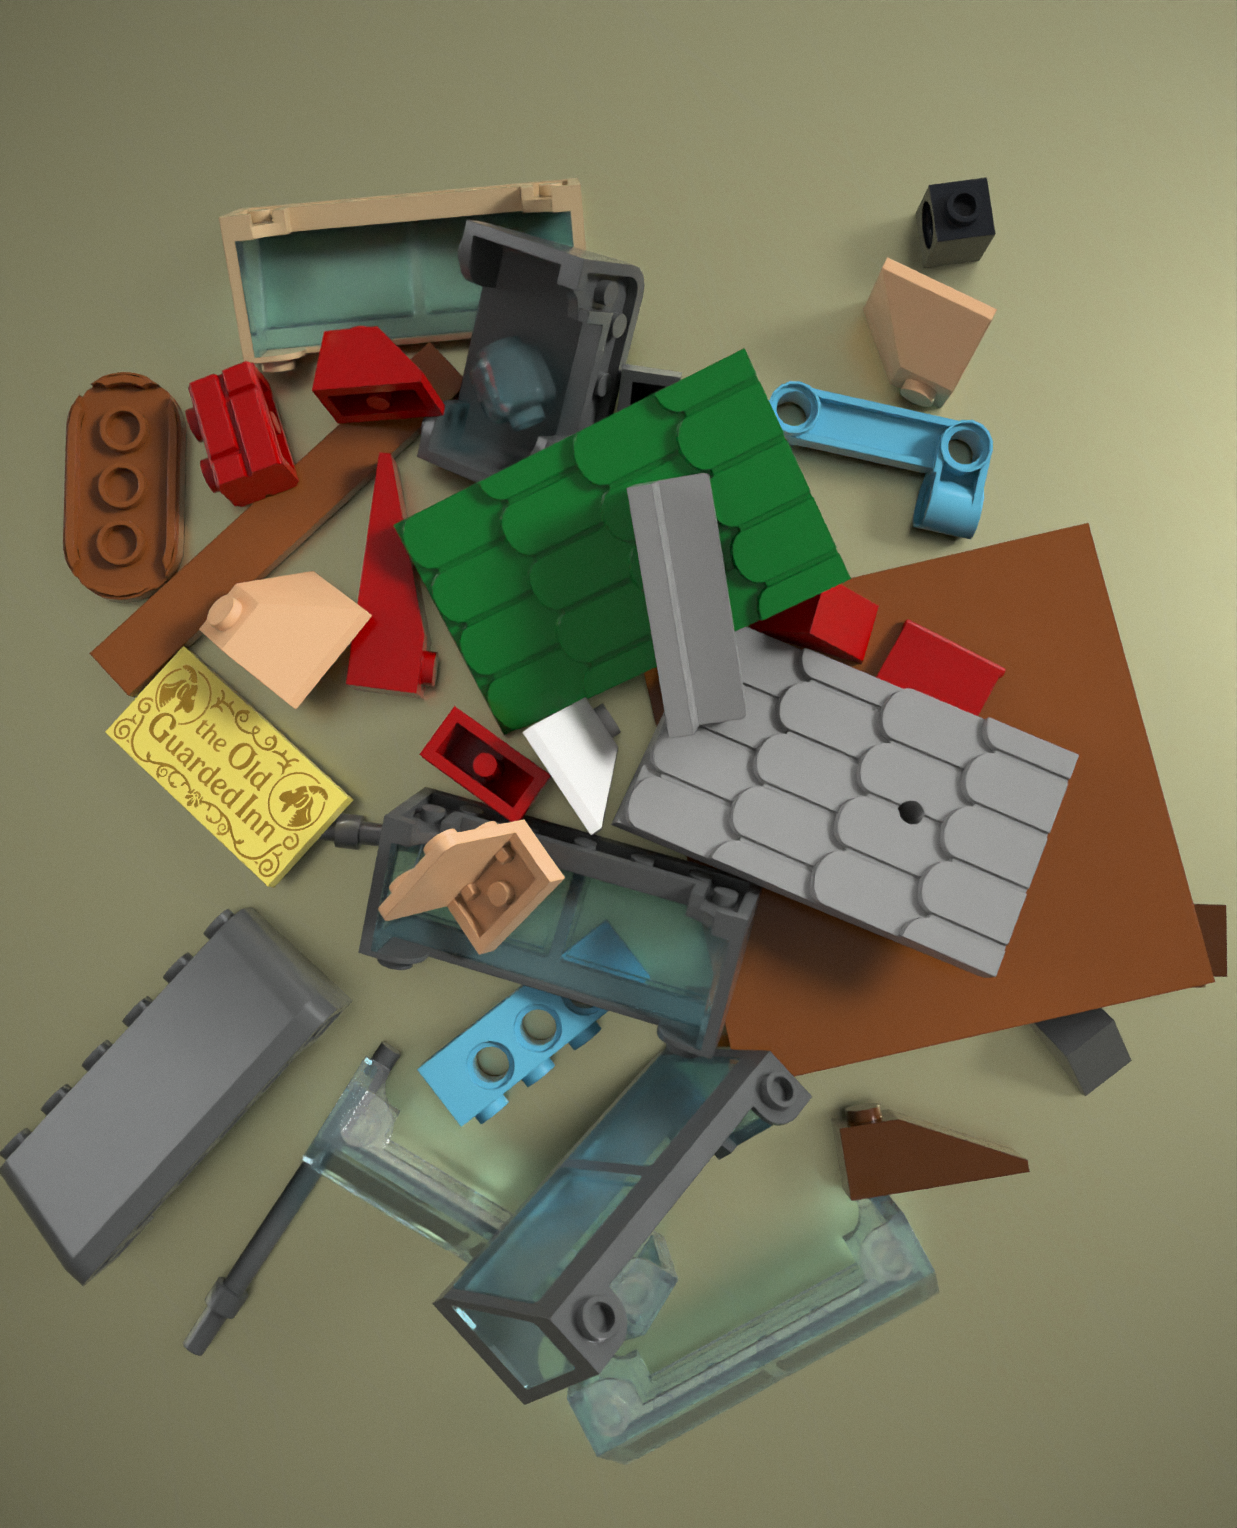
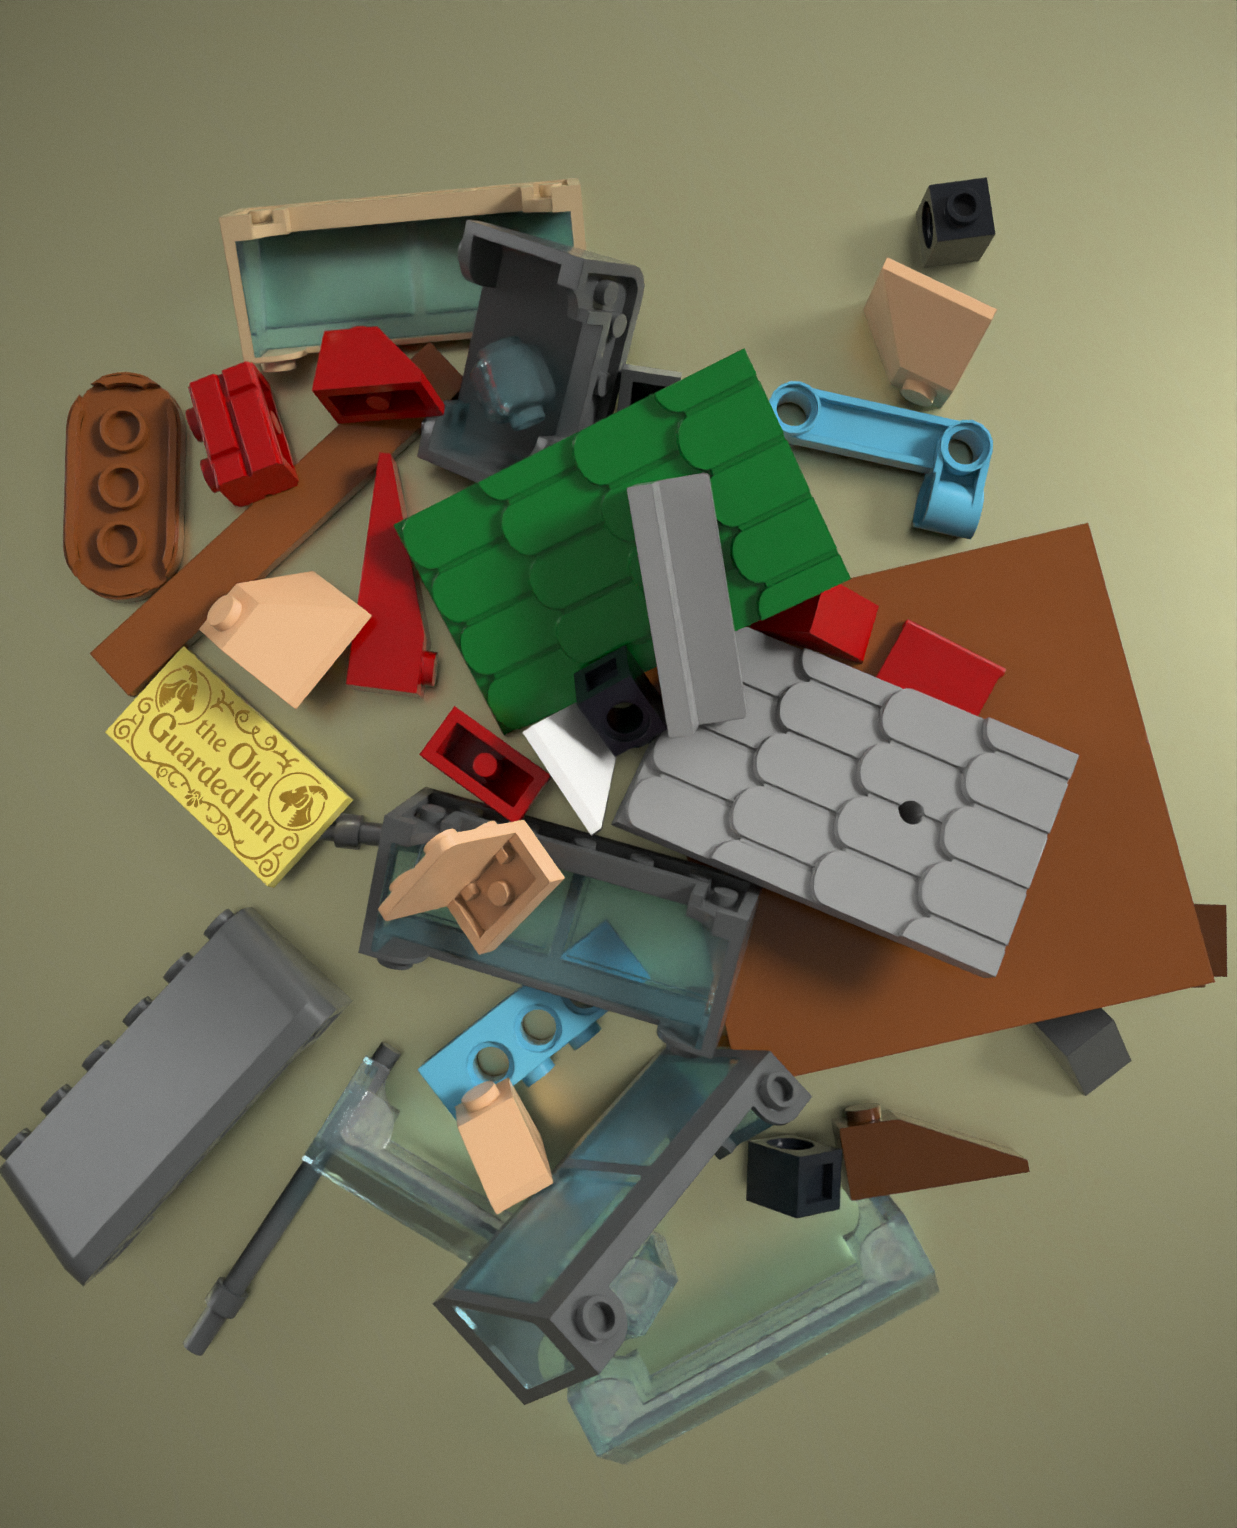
(503, 1143): none -> light nougat slope
(614, 681): none -> black brick
(794, 1175): none -> black brick

